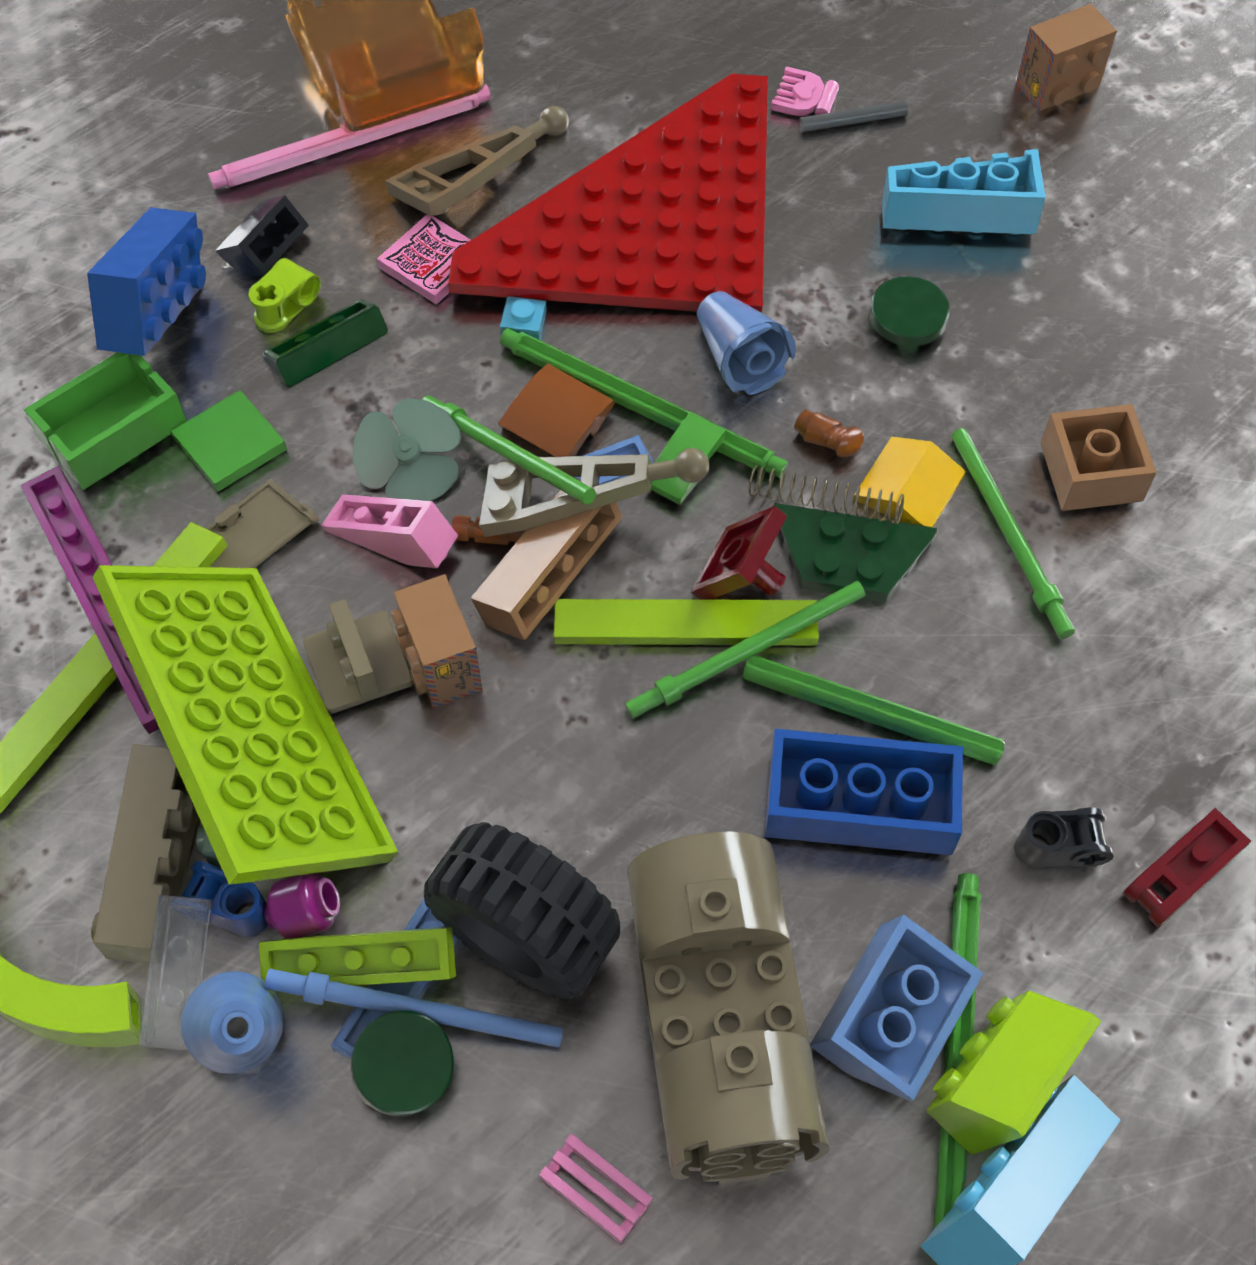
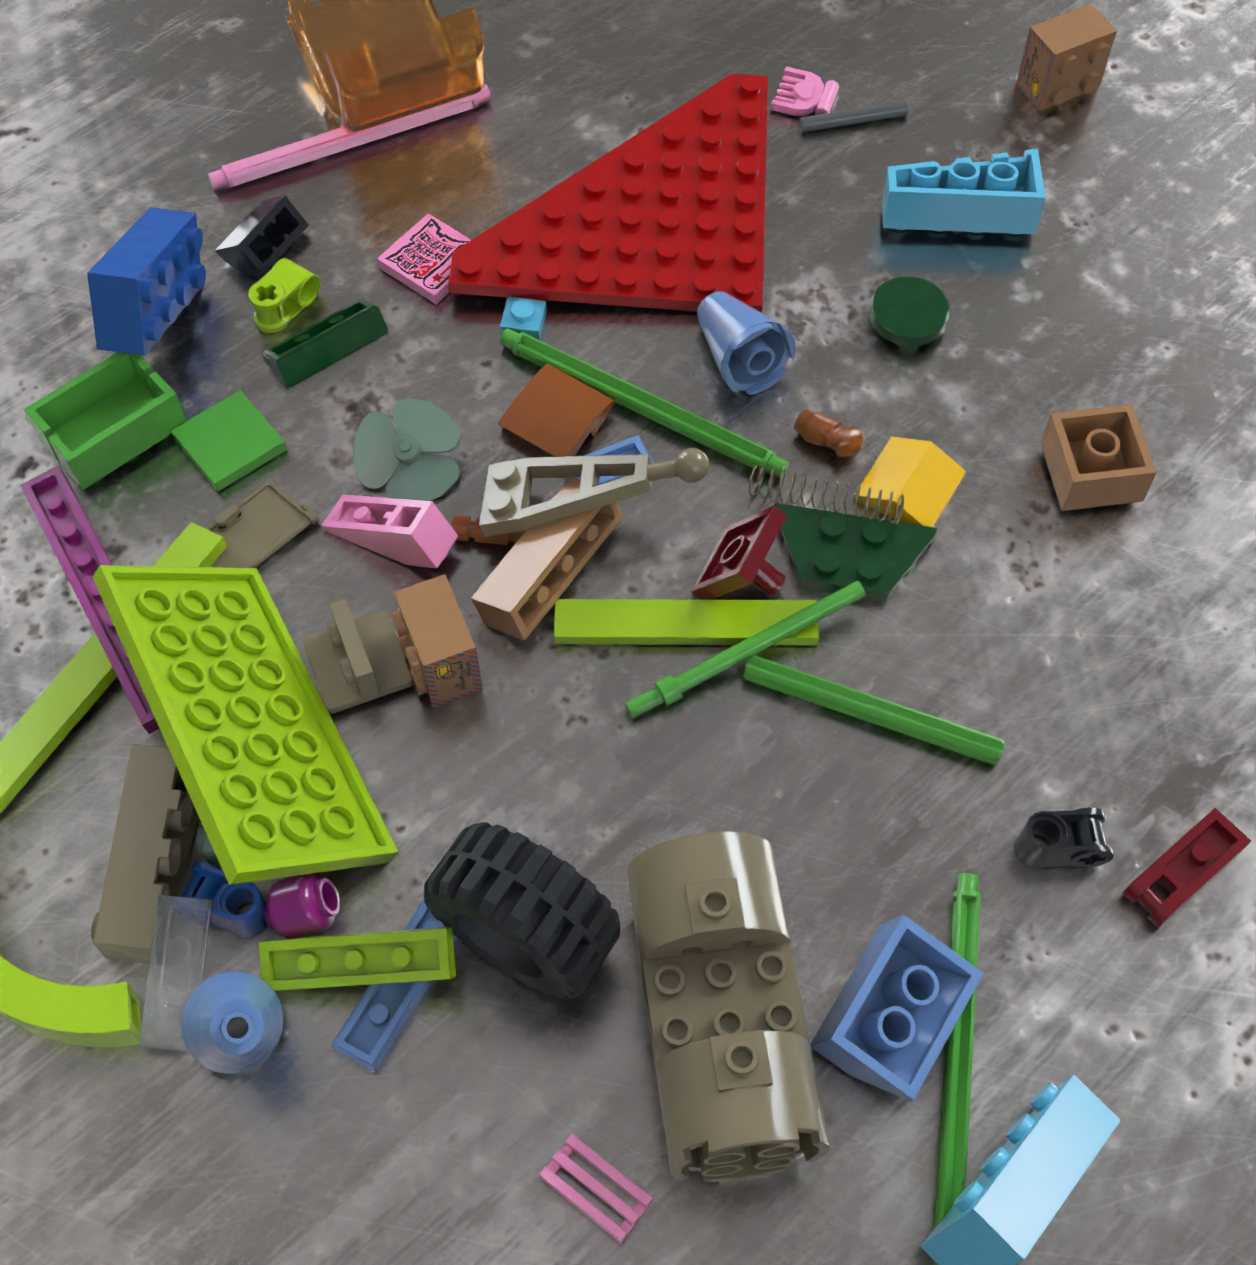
(317, 989): medium blue bar -> none
(401, 1063): dark green tile -> none
(427, 192): dark tan plate -> none
(517, 454): bright green bar -> none
(691, 433): bright green slope -> none
(865, 792): blue brick -> none
(1010, 1070): lime slope -> none
(1045, 594): bright green bar -> none

